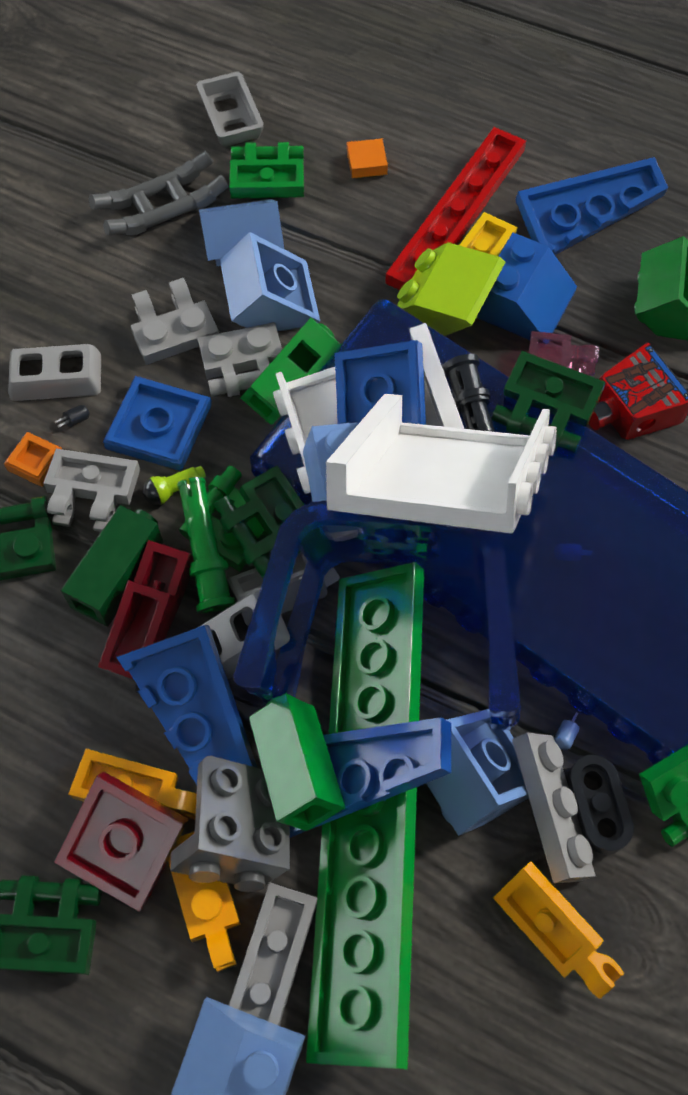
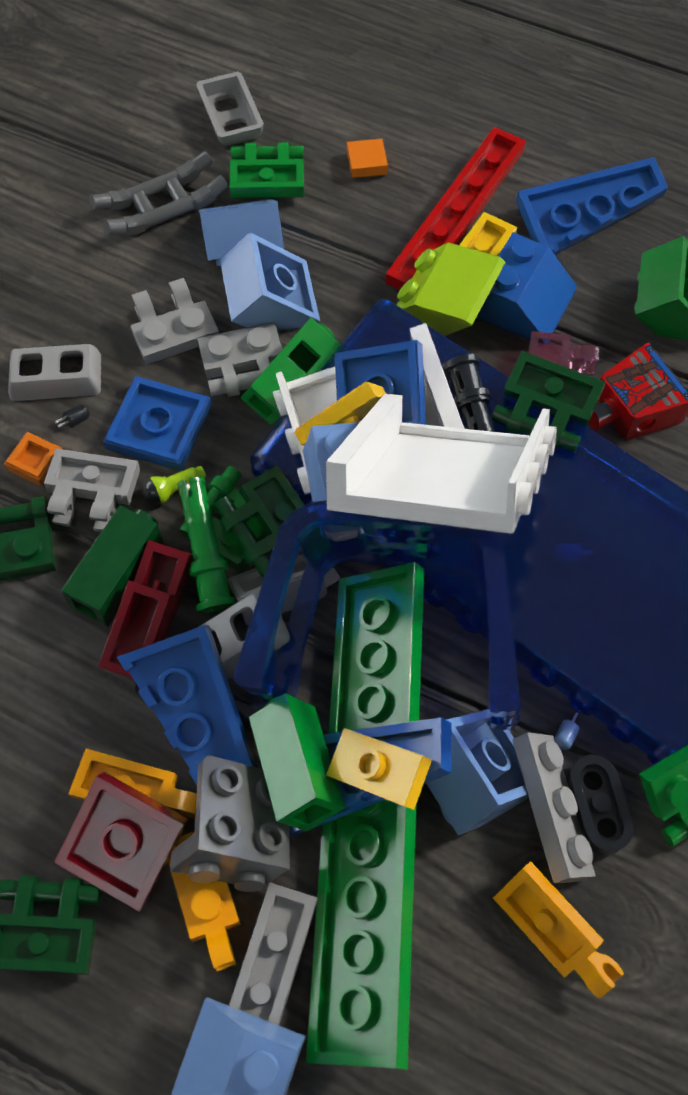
(347, 409): none -> yellow plate
(379, 768): none -> yellow plate

